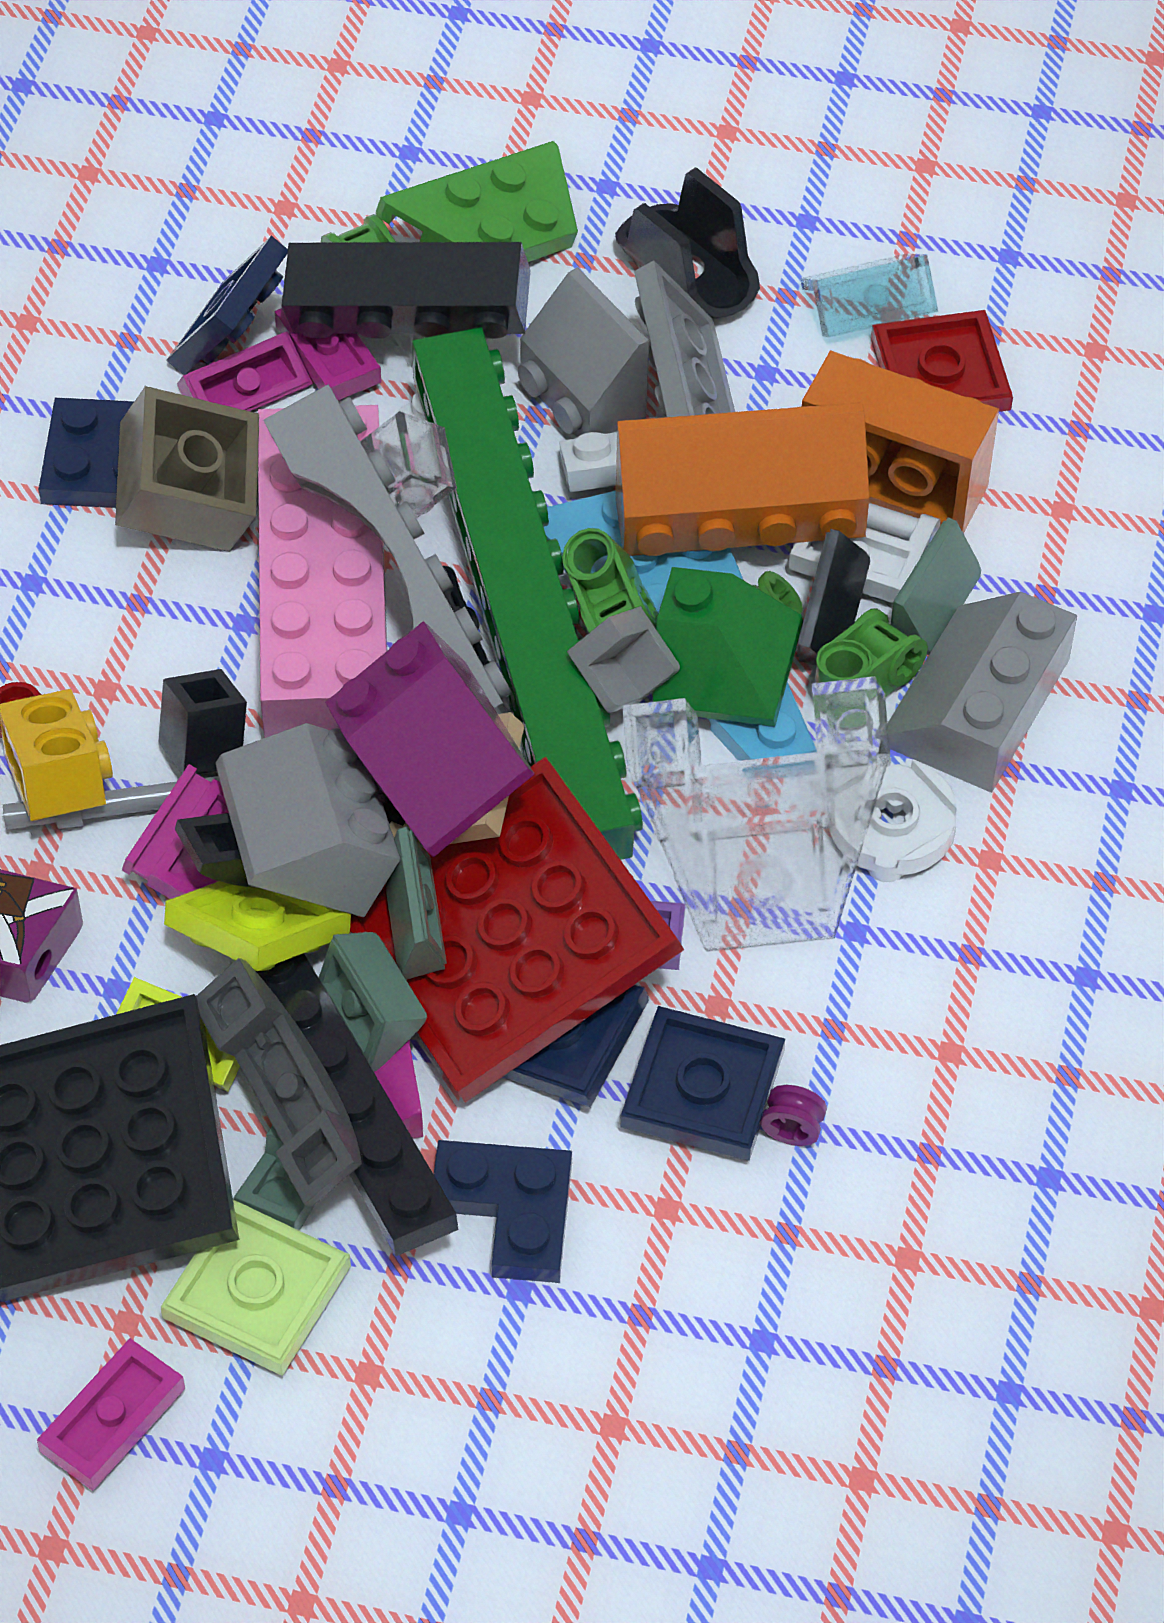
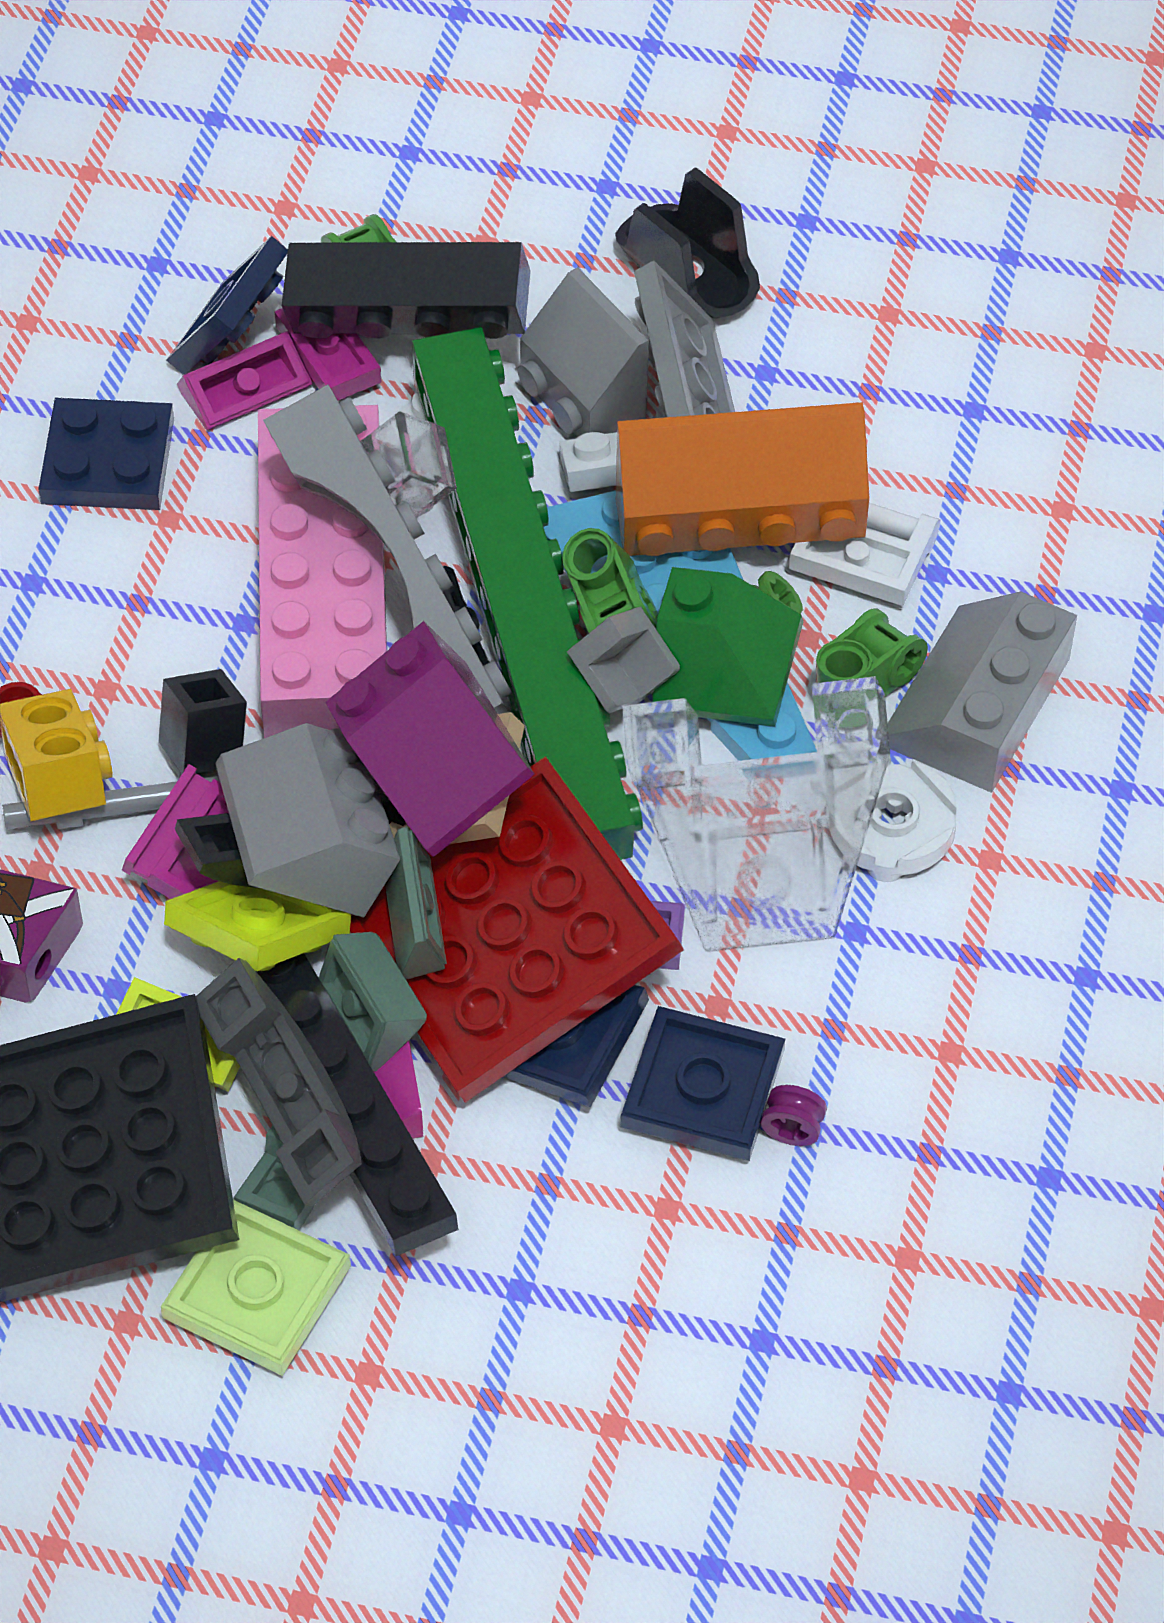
(111, 1414): dark pink plate -> none
(187, 469): dark tan brick -> none
(497, 201): bright green wing -> none
(523, 1190): dark blue plate -> none
(833, 594): black slope -> none
(872, 293): clear light blue panel -> none
(923, 442): orange brick -> none
(936, 585): sand green slope -> none
(948, 353): red tile -> none

